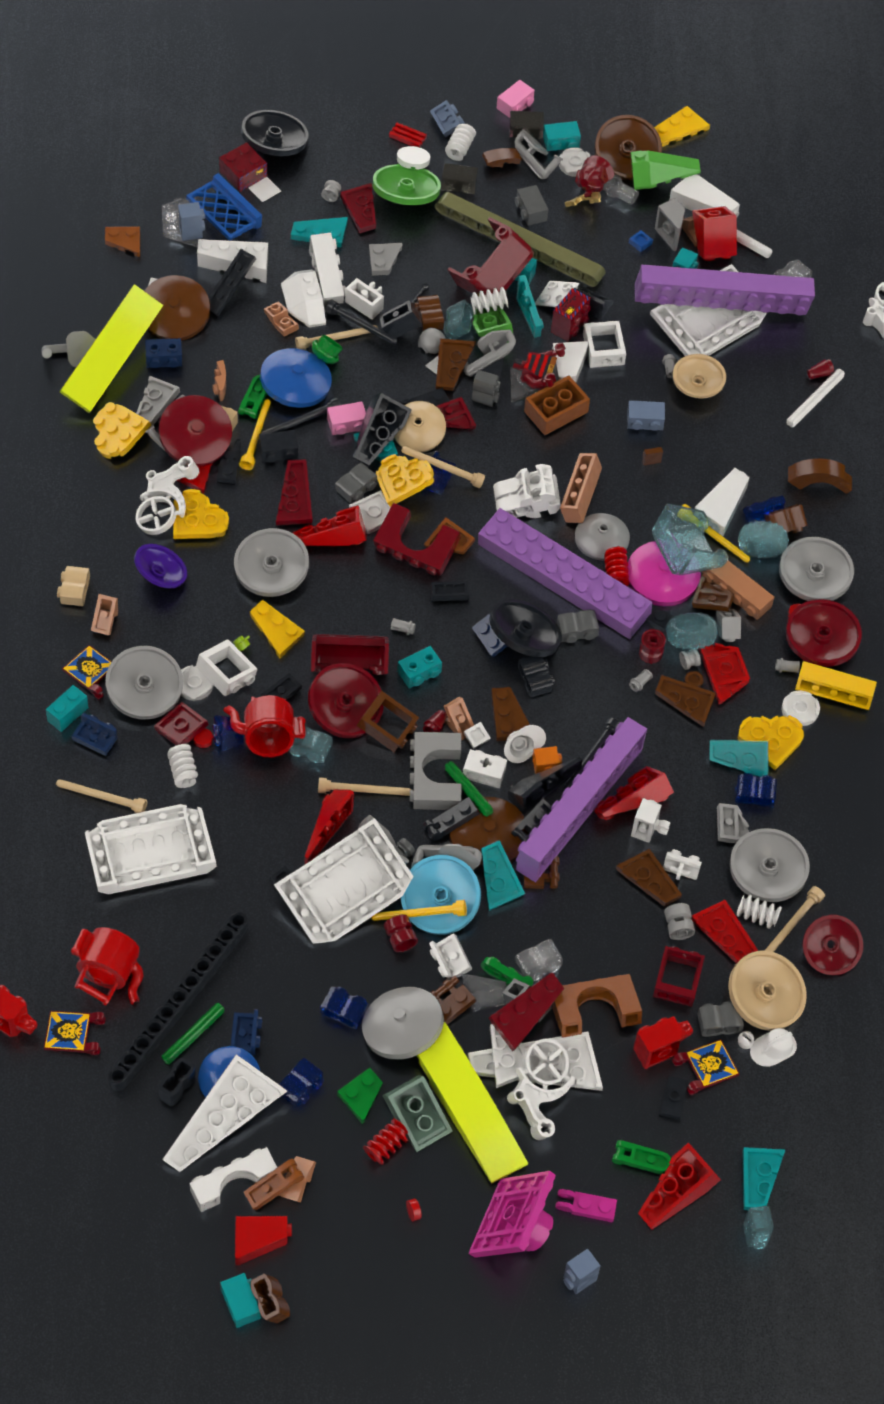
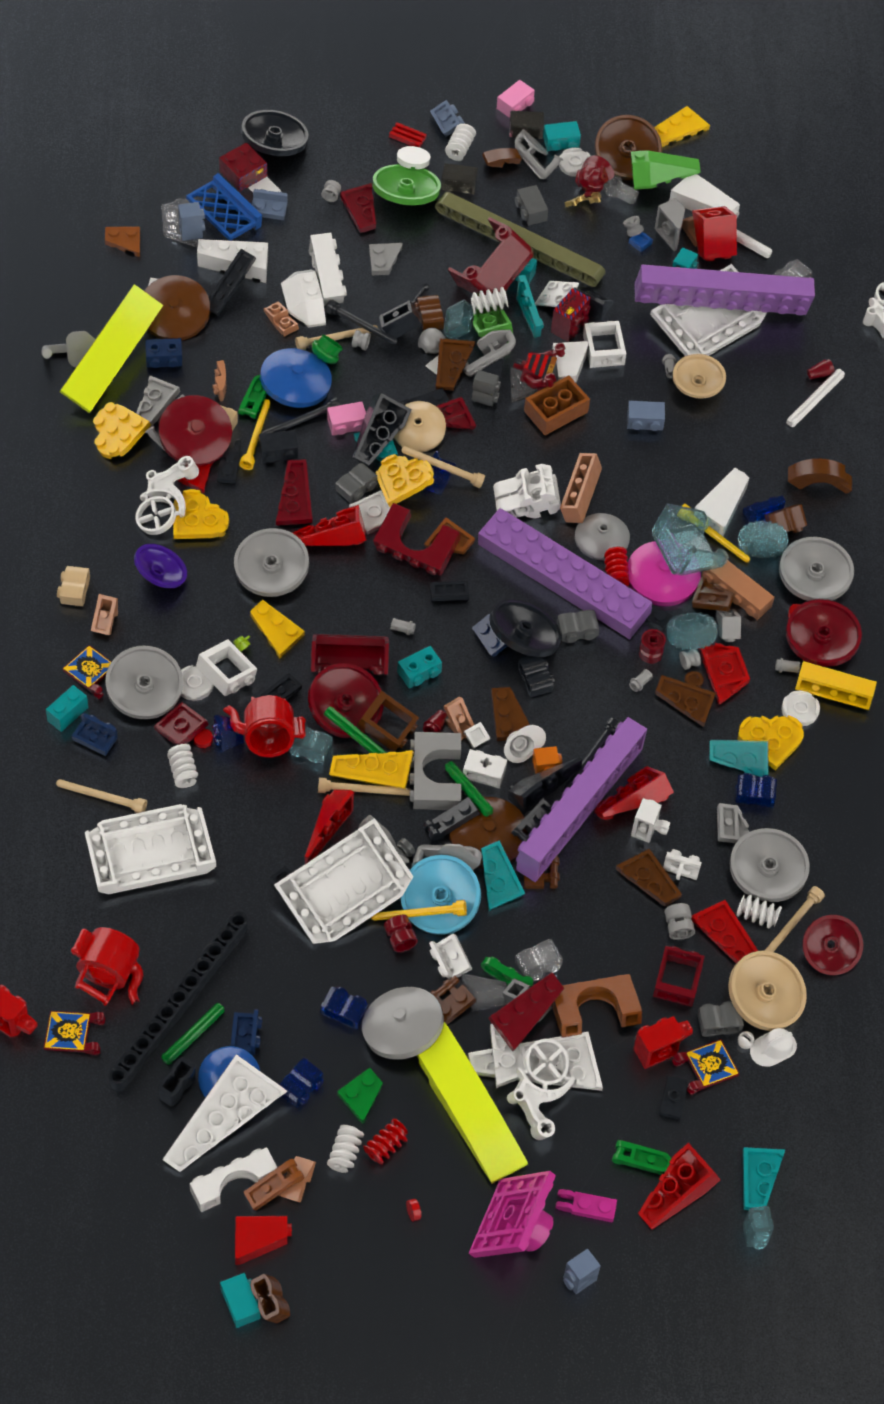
(270, 203): none -> sand blue bracket
(304, 229): teal wing -> none
(344, 1148): none -> white piece
(353, 731): none -> green axle
(361, 340): none -> light grey wheel
(365, 298): white brick -> none
(383, 769): none -> yellow wing
(418, 1111): sand green slope -> none
(633, 226): none -> light grey wheel
(652, 456): reddish brown tile -> none

